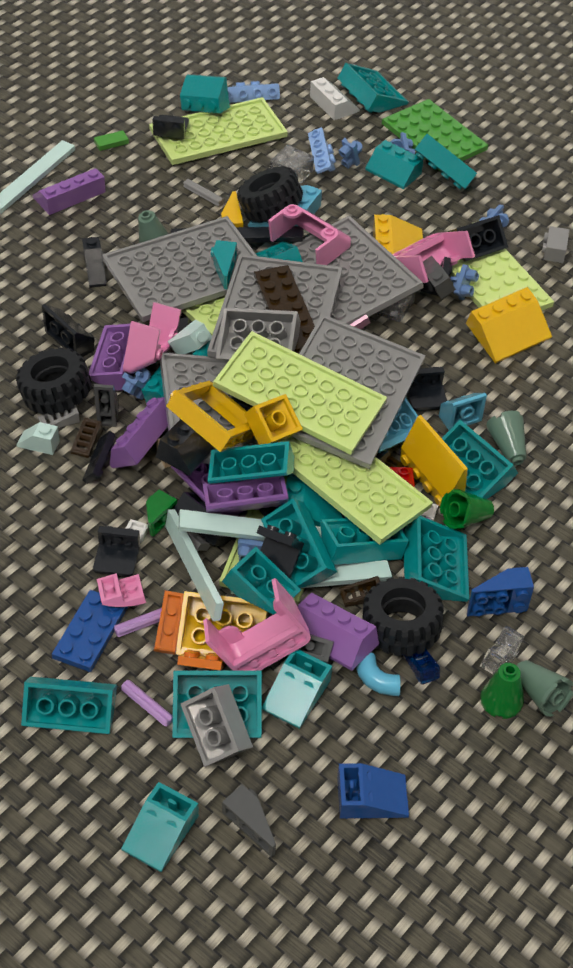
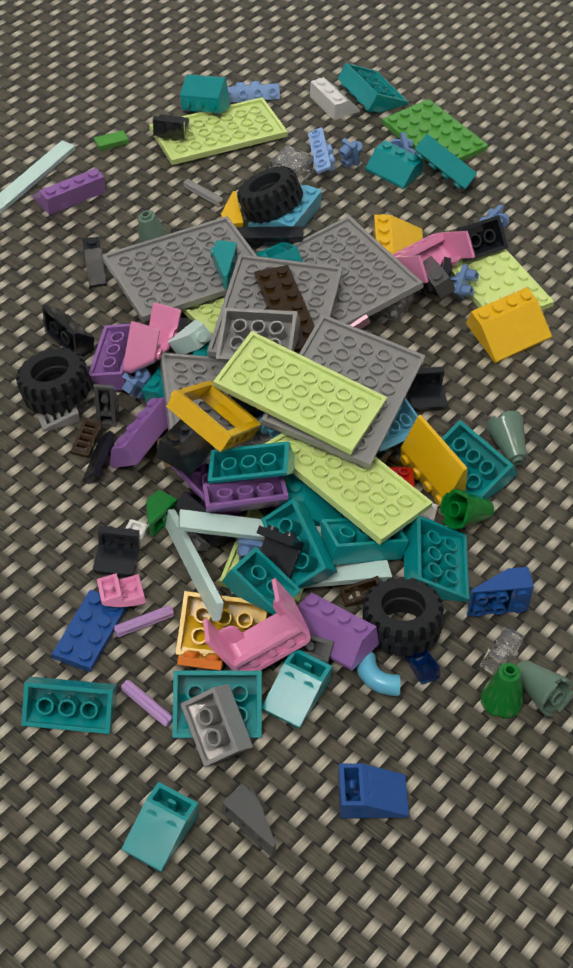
(40, 438): light aqua slope -> none
(169, 623): orange tile -> none
(273, 420): yellow slope -> none
(334, 240): bright pink windscreen -> none
(466, 408): medium azure slope -> none
(556, 244): light grey brick -> none

